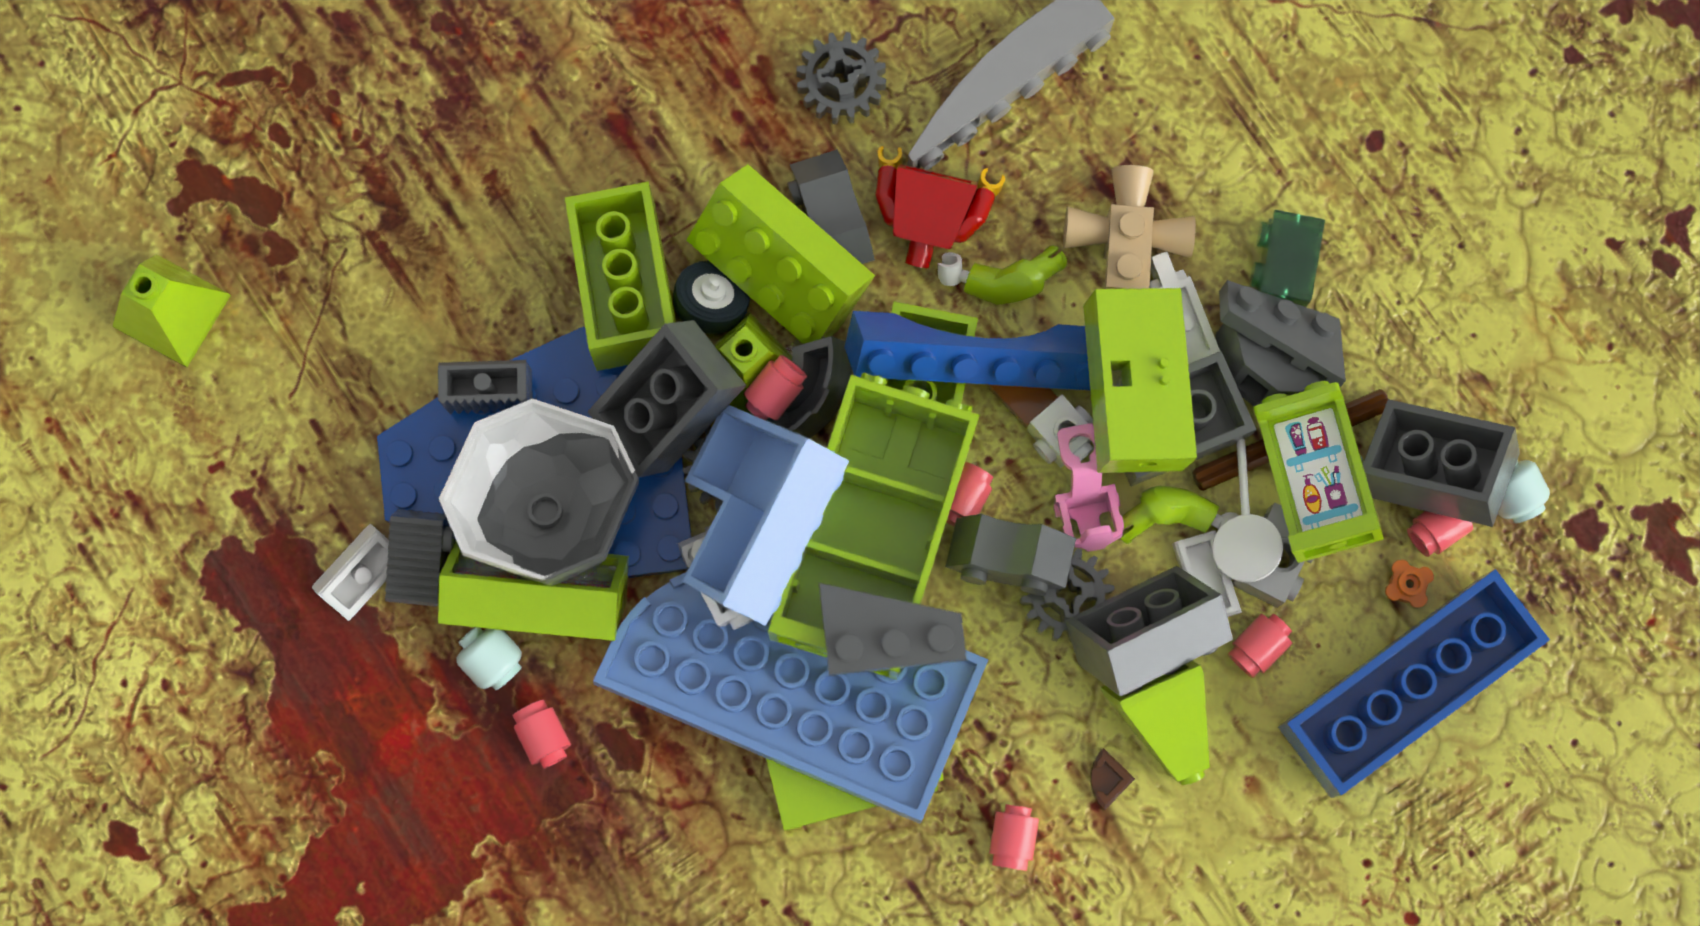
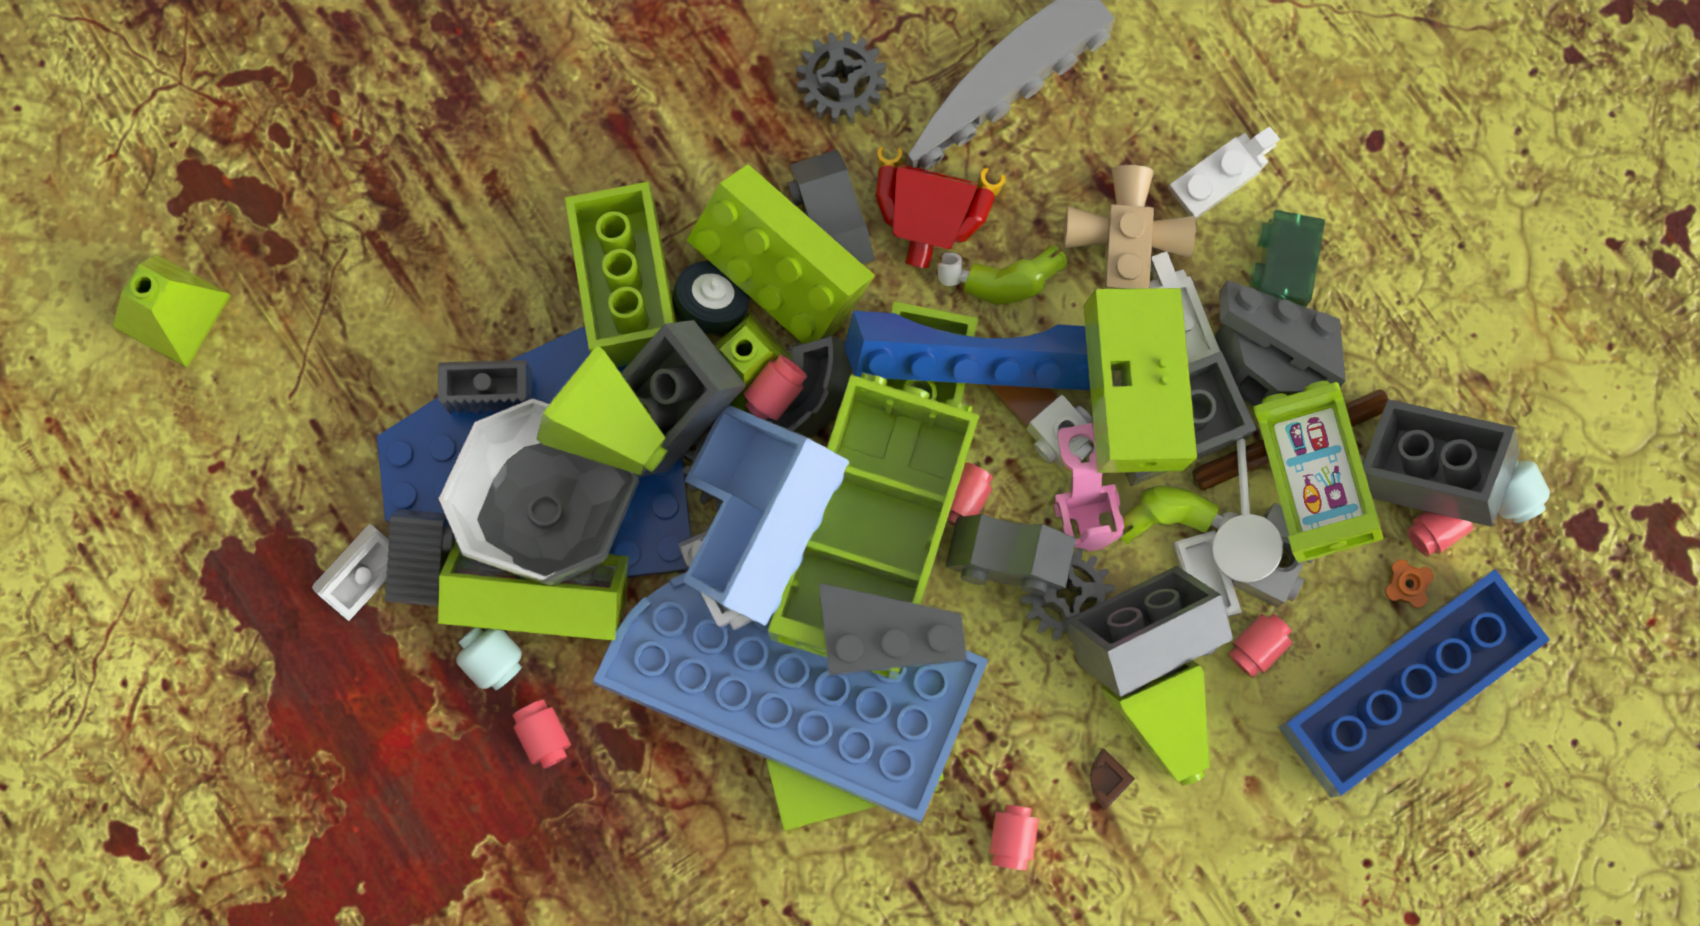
(602, 419): none -> lime slope
(1223, 172): none -> white hinge

